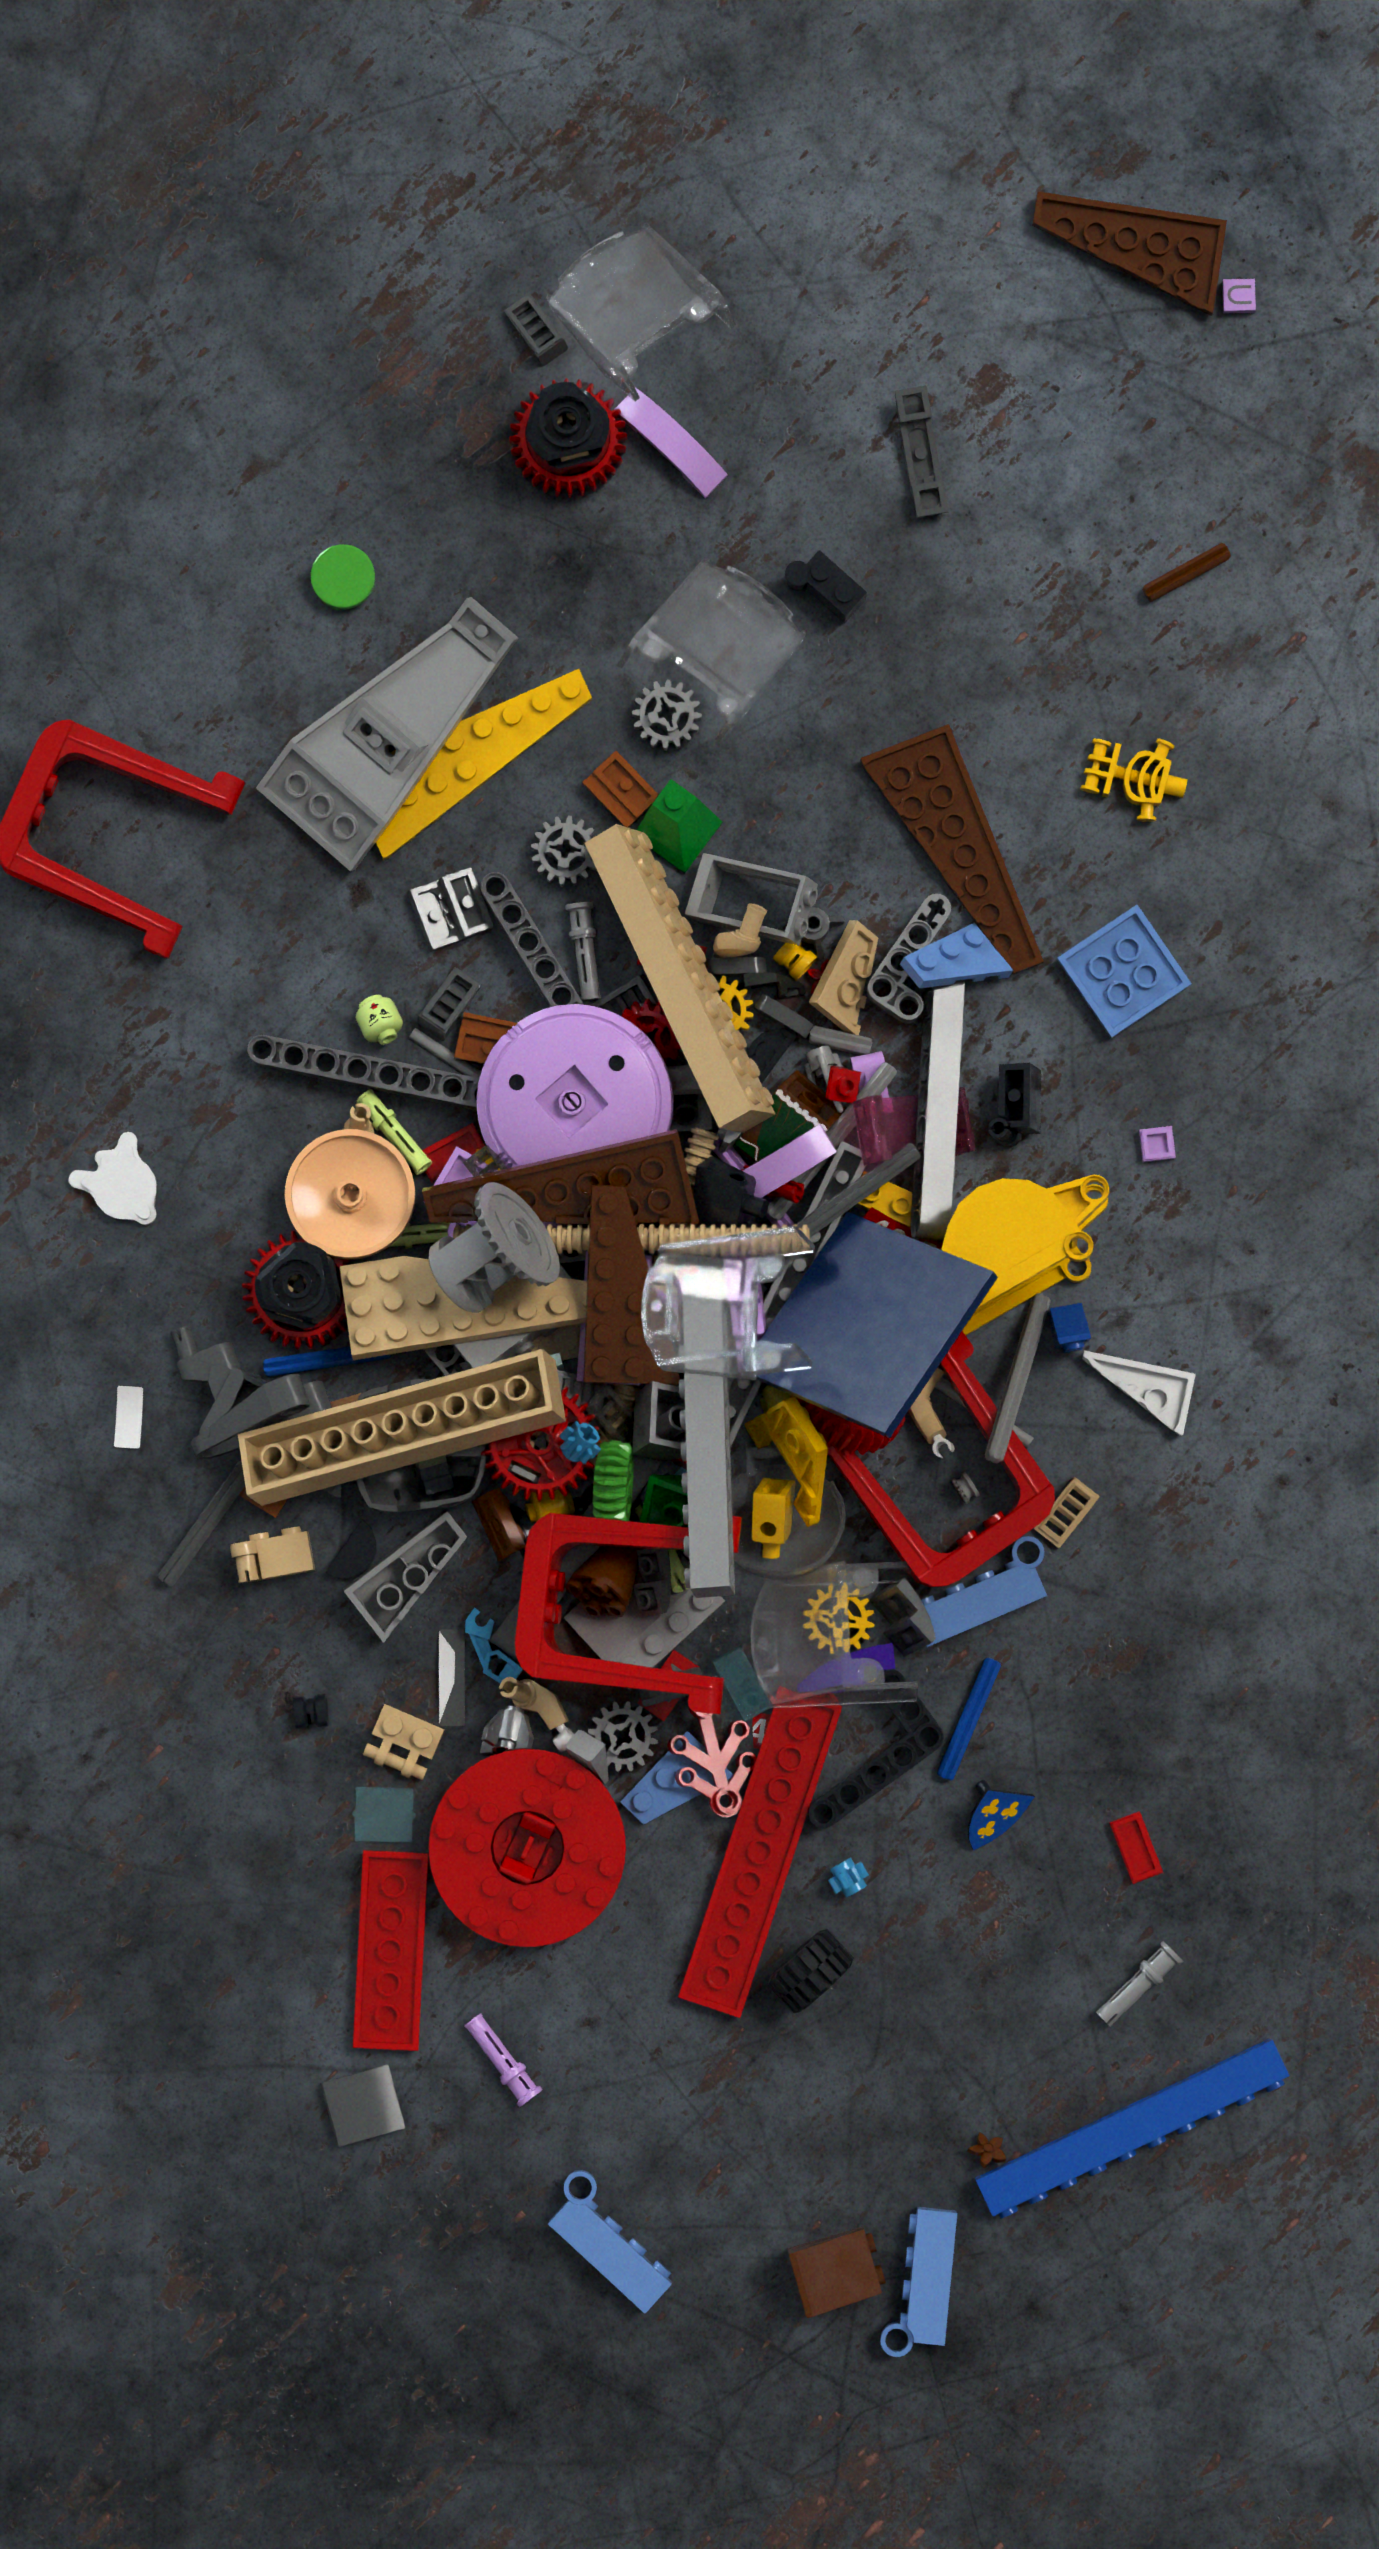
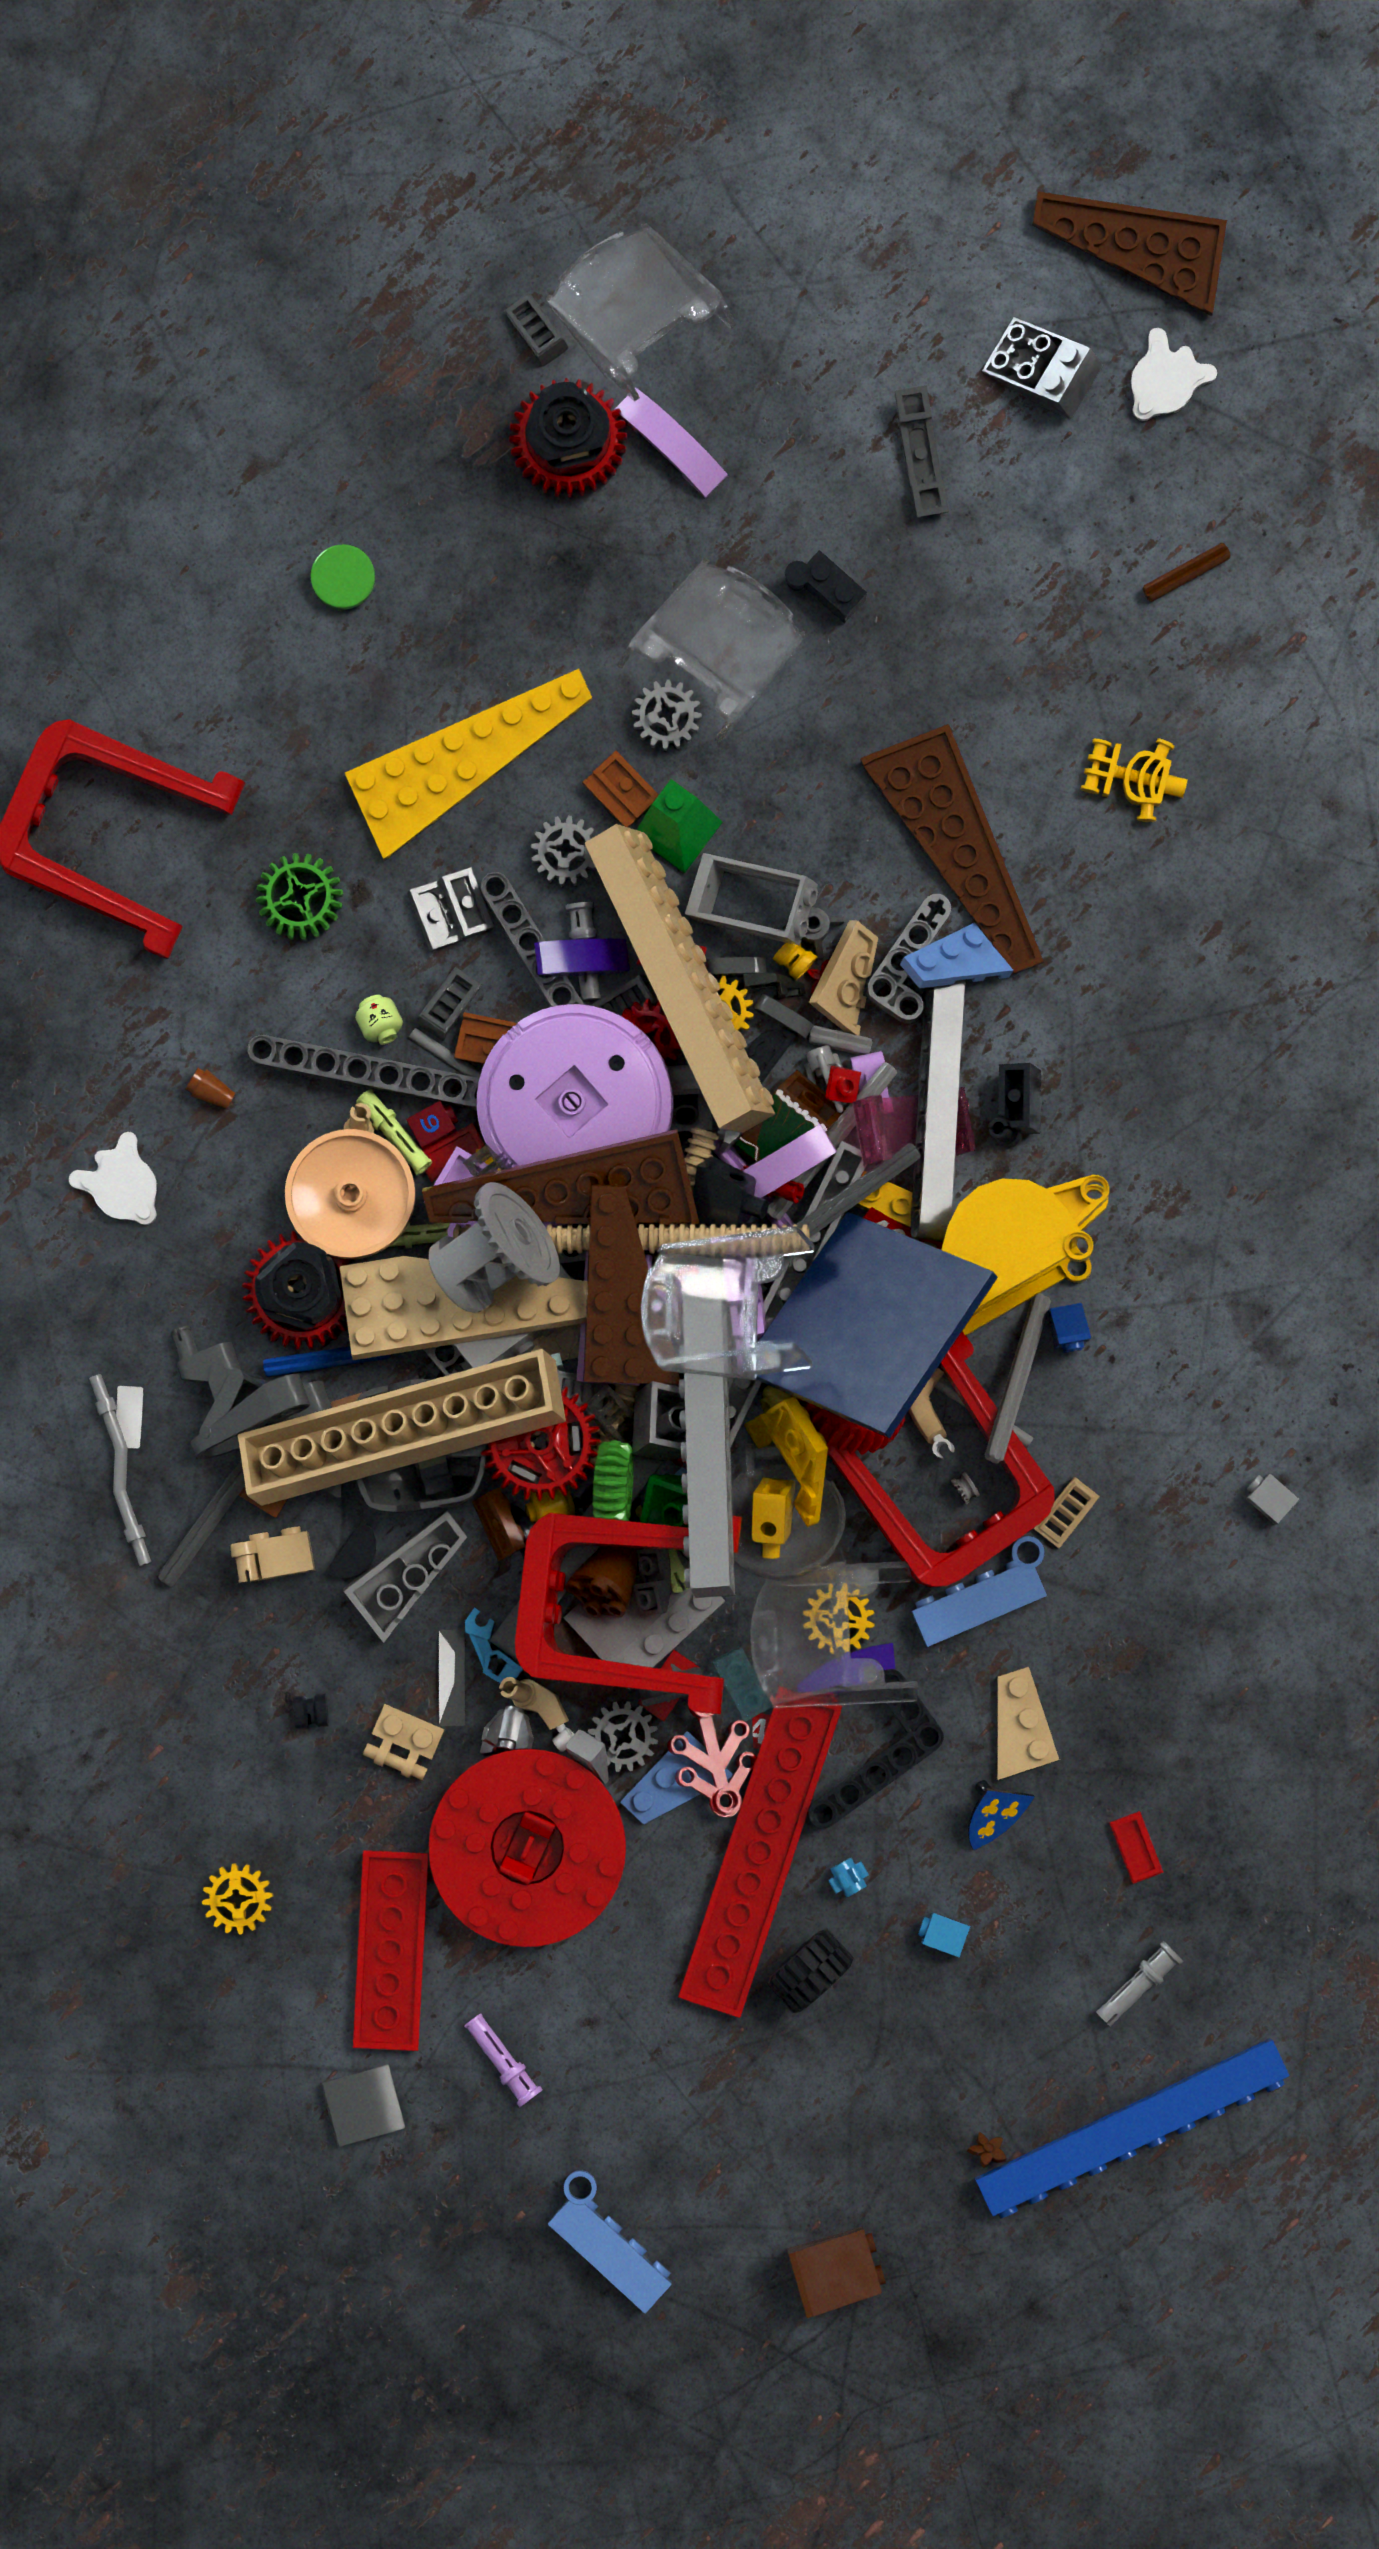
(106, 1407): none -> light grey bar
(209, 1088): none -> dark orange cone
(238, 1914): none -> yellow gear
(285, 902): none -> bright green gear
(345, 781): light grey wing -> none
(383, 1814): clear light blue piece -> none
(432, 1124): none -> dark red brick
(580, 1442): dark azure gear -> none
(582, 957): none -> dark purple slope
(743, 940): tan arm -> none
(908, 1618): dark grey slope -> none
(929, 2279): medium blue hinge -> none
(943, 1934): none -> dark azure brick
(969, 1719): blue axle -> none
(1021, 1726): none -> tan wing
(1043, 367): none -> flat silver slope
(1124, 971): medium blue plate -> none
(1155, 1388): white wing -> none
(1157, 1144): lavender tile -> none
(1166, 379): none -> white tile
(1238, 296): lavender tile -> none
(1271, 1498): none -> light grey brick

